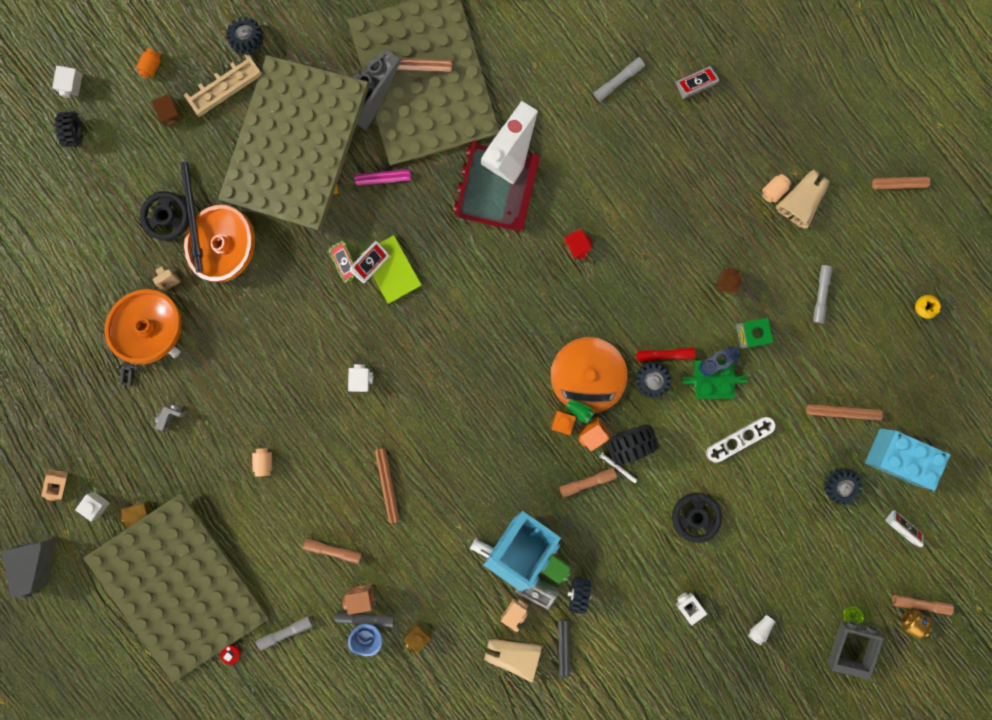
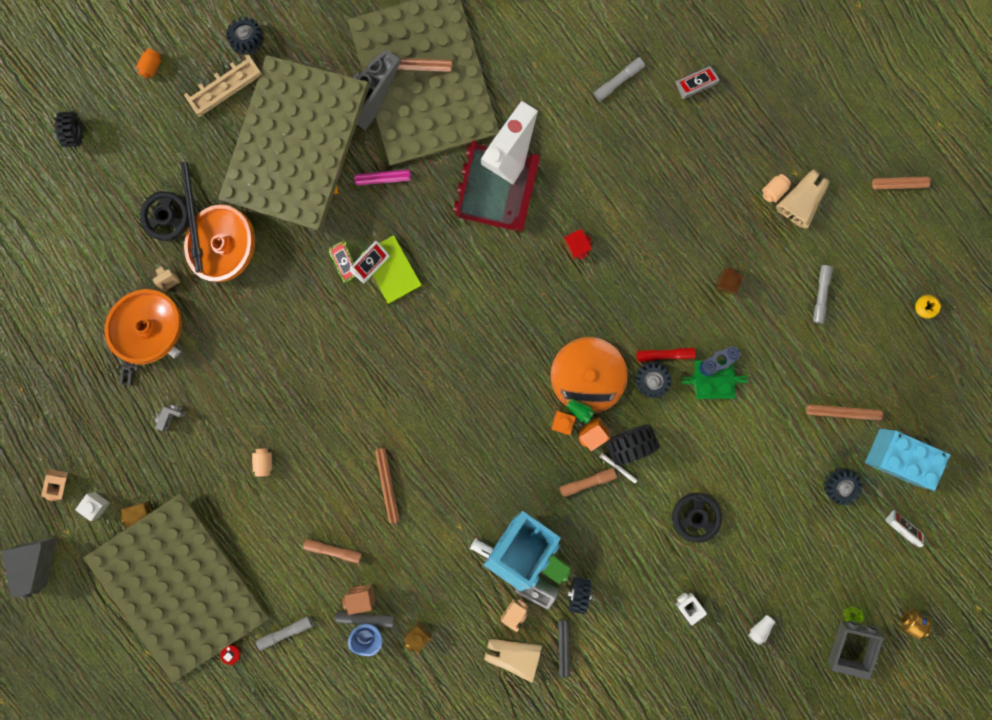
(67, 81): white brick -> none
(167, 110): reddish brown brick -> none
(360, 378): white brick -> none
(741, 441): white beam -> none
(745, 335): green piece -> none
(909, 602): nougat piece -> none

